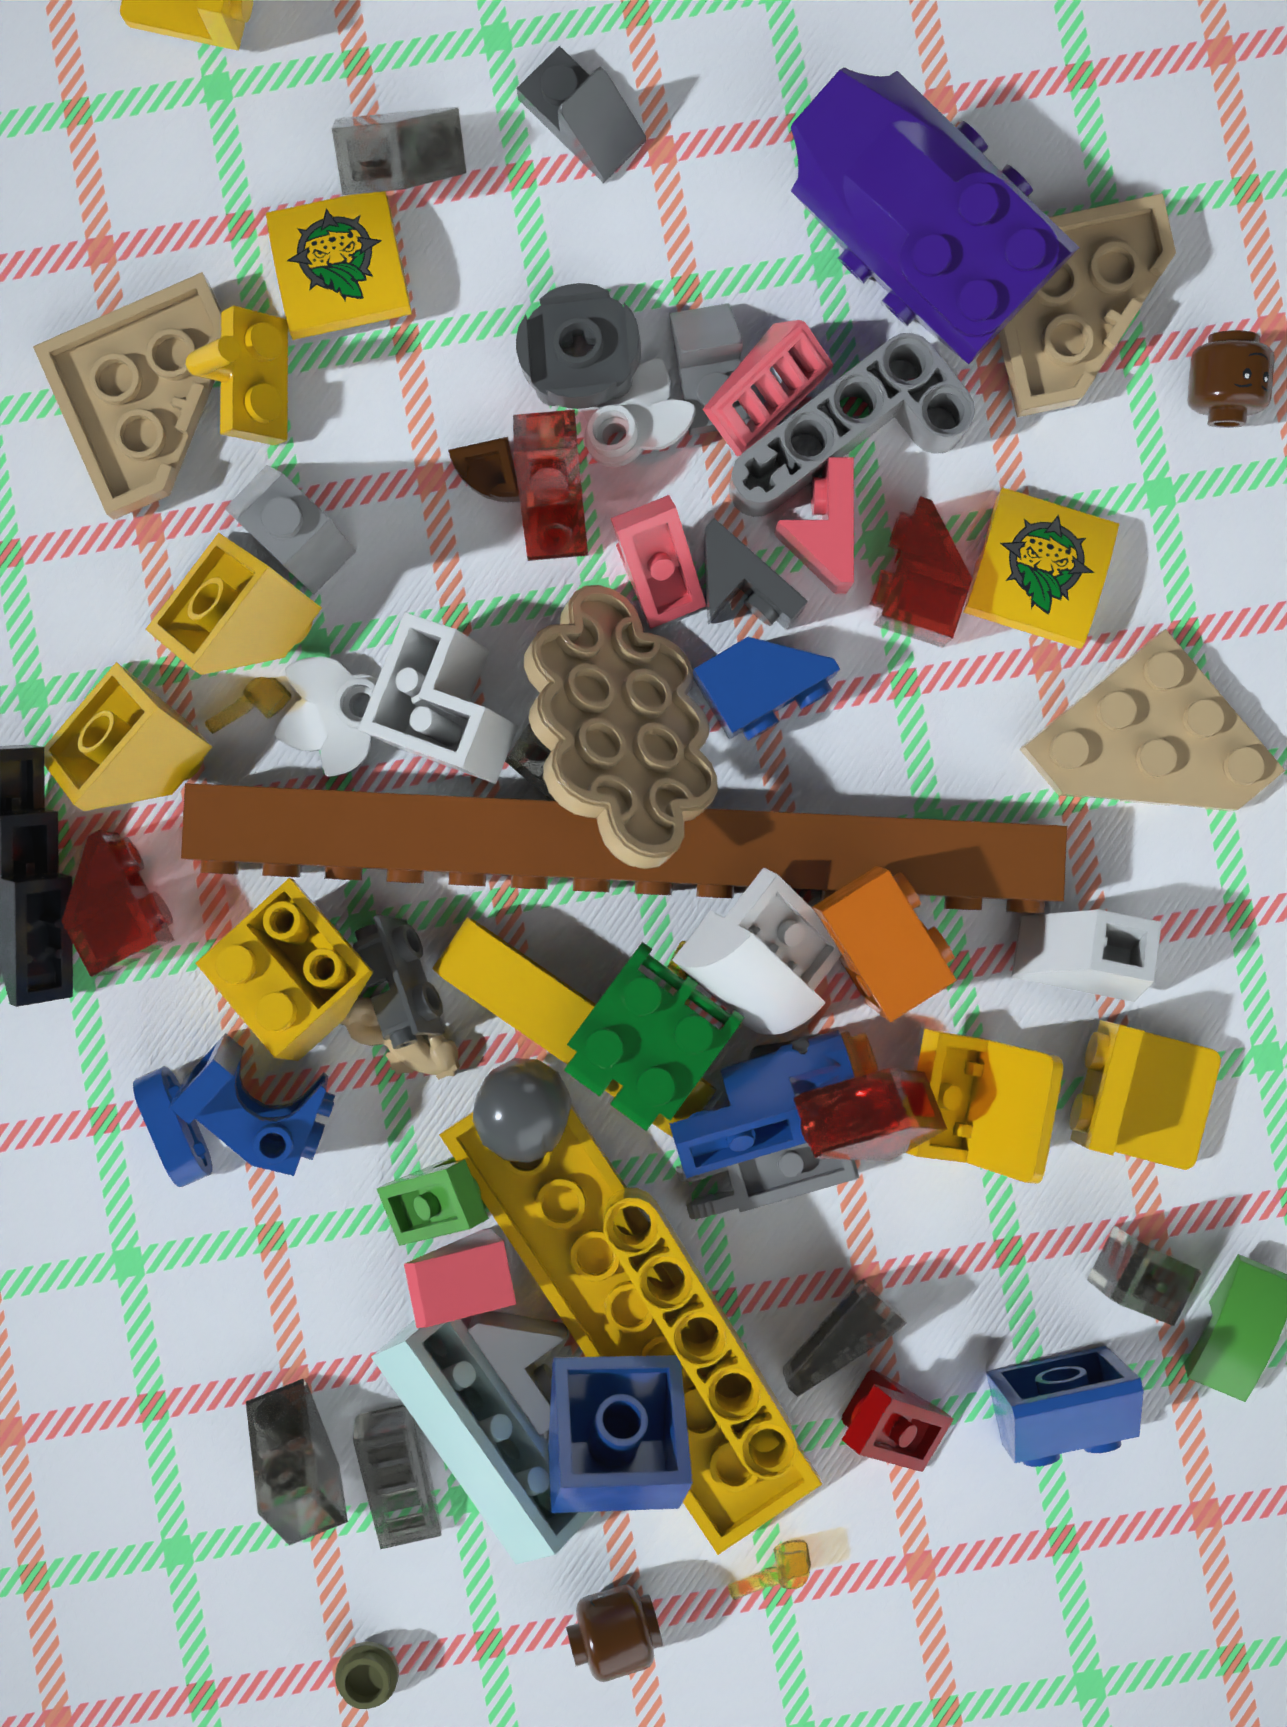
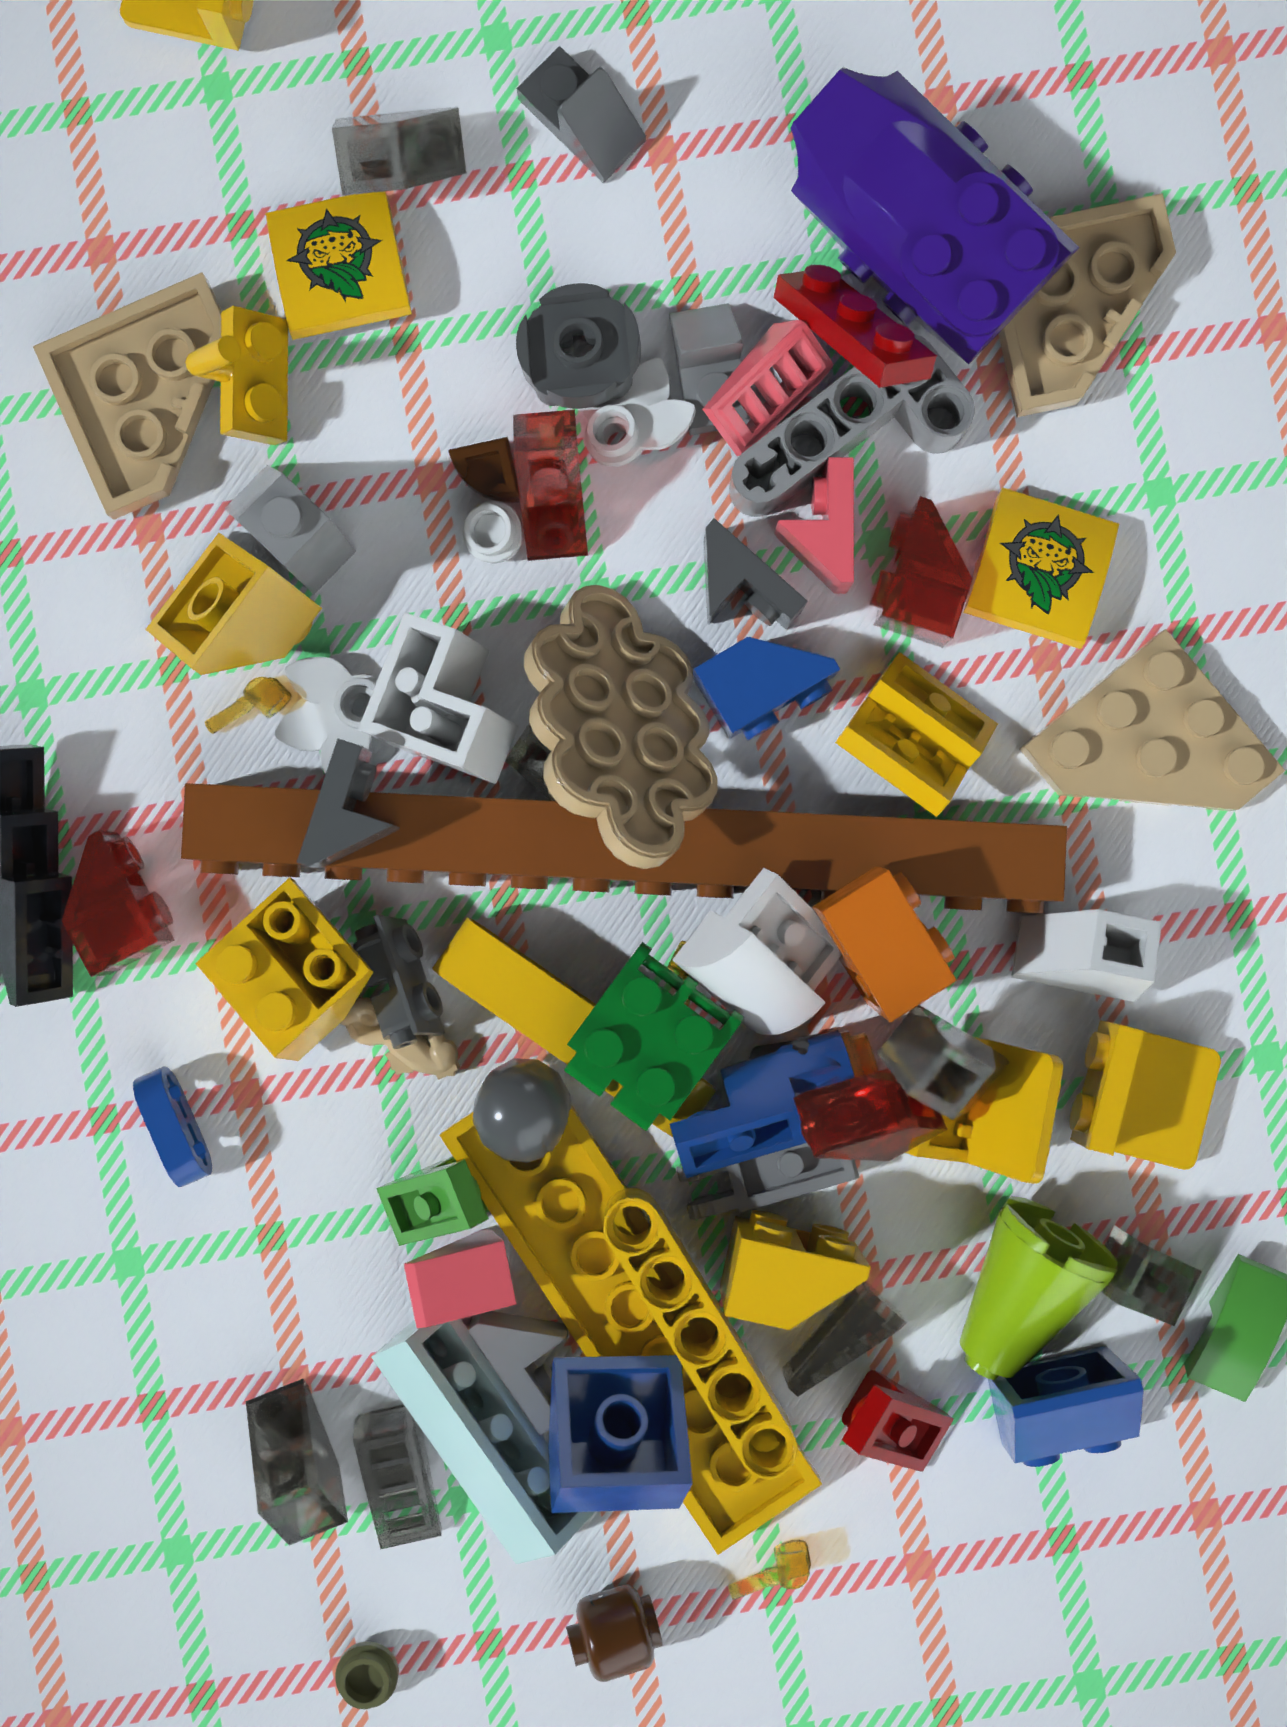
(123, 746): yellow slope -> none
(221, 1103): blue tile -> none
(333, 825): none -> dark grey slope
(493, 532): none -> white plate
(658, 561): coral slope -> none
(786, 1273): none -> yellow slope
(854, 326): none -> red plate
(917, 734): none -> yellow slope
(940, 1063): none -> clear smoke slope
(1030, 1287): none -> lime cone
(1230, 378): reddish brown head -> none

